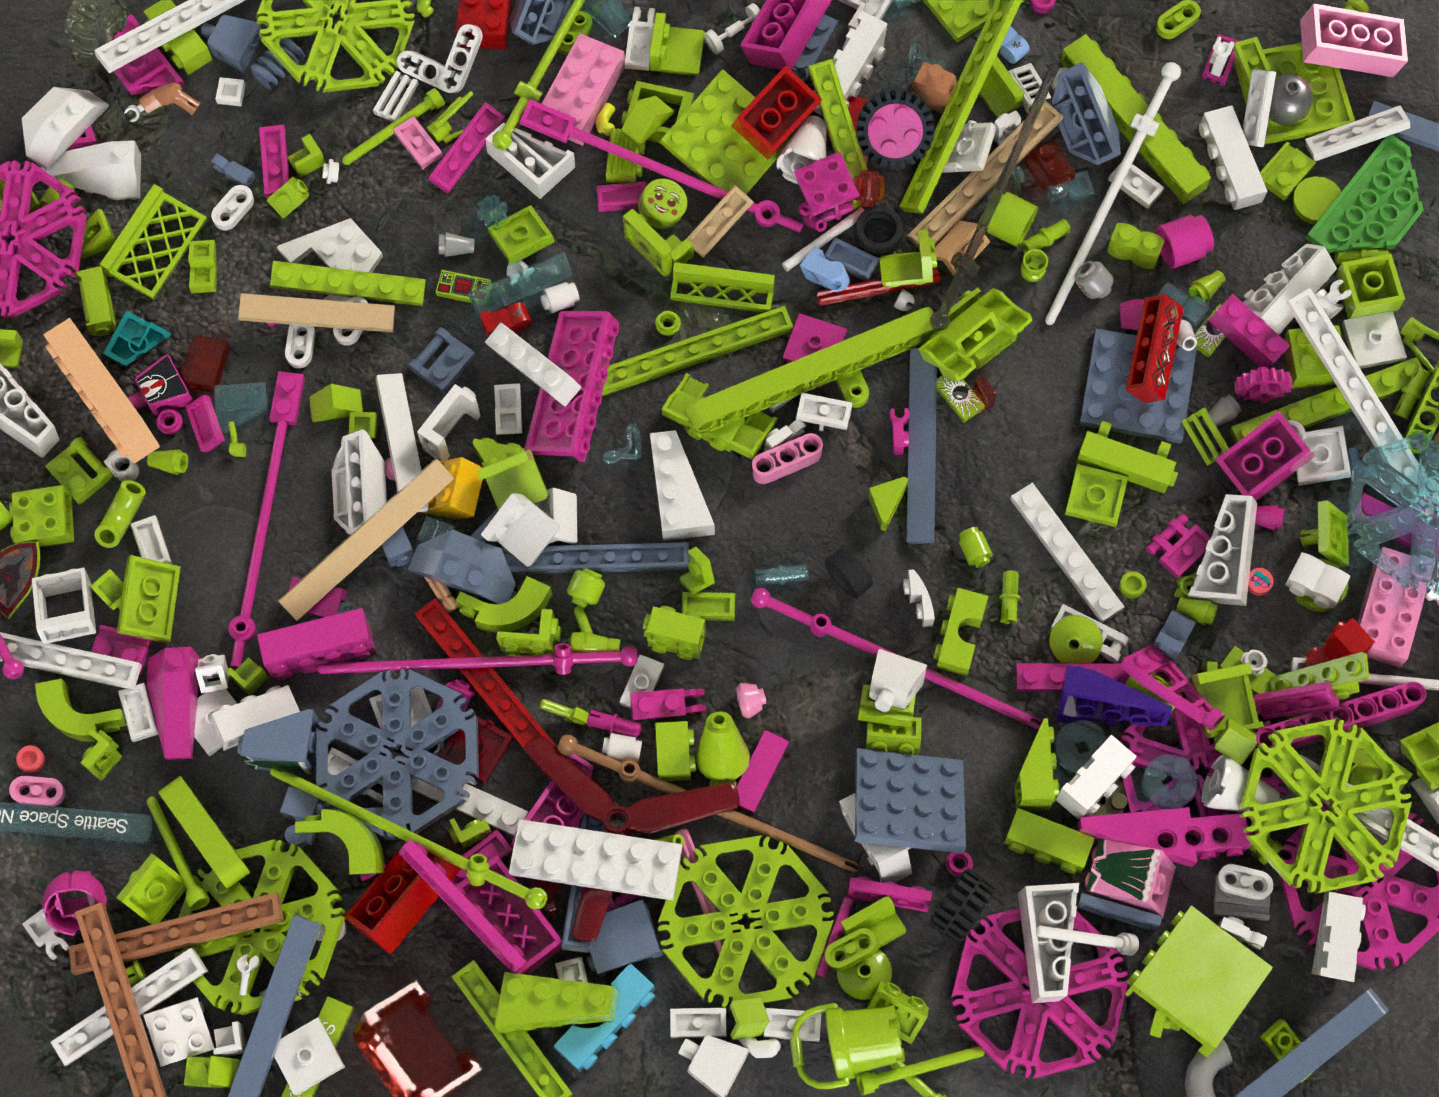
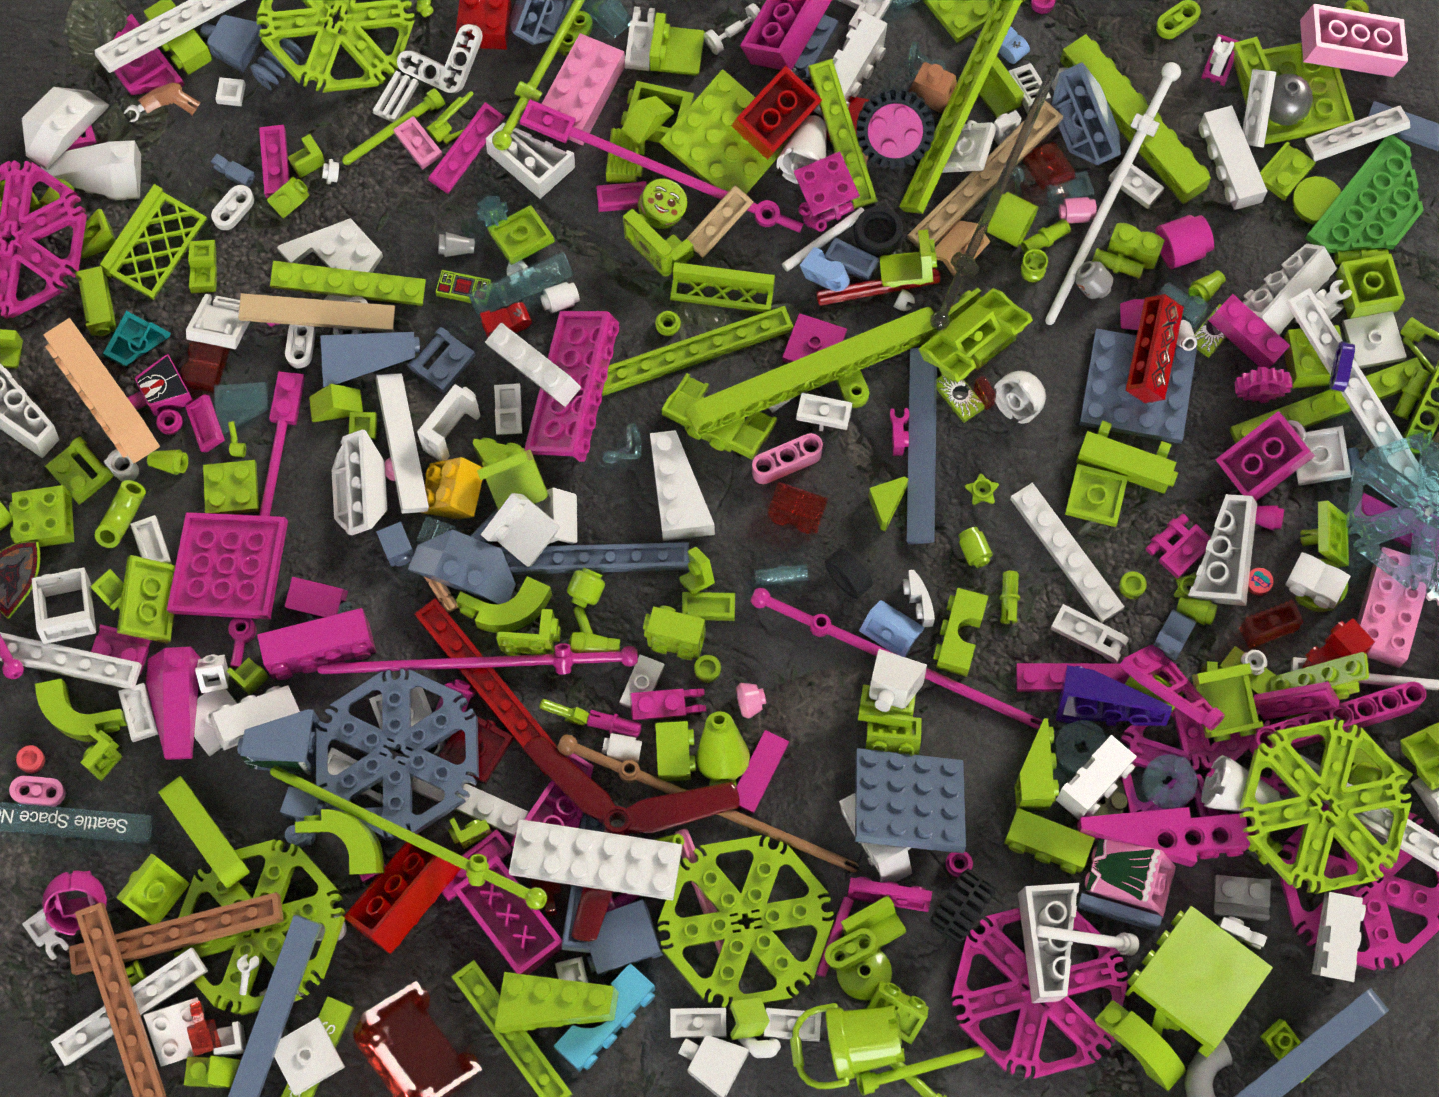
(196, 896): lime piece -> none
(203, 1033): none -> clear red plate
(217, 323): none -> white container
(227, 565): none -> dark pink plate
(231, 487): none -> lime plate
(360, 354): none -> sand blue slope
(366, 539): tan tile -> none
(455, 898): dark pink plate -> none
(602, 119): neon yellow arm -> none
(707, 668): none -> lime tile
(784, 435): white plate -> none
(797, 508): none -> clear red brick
(870, 187): clear red head -> none
(891, 628): none -> light blue panel
(982, 483): none -> lime plate
(1020, 396): none -> white cylinder
(1078, 210): none -> bright pink brick
(1080, 629): lime dish -> none
(1119, 263): none -> lime pin
(1144, 1043): none -> lime arch
(1195, 438): lime tile -> none
(1223, 411): light grey cone -> none
(1236, 742): lime panel -> none
(1244, 881): white plate -> none
(1271, 624): none -> clear red brick
(1342, 366): none -> dark purple beam

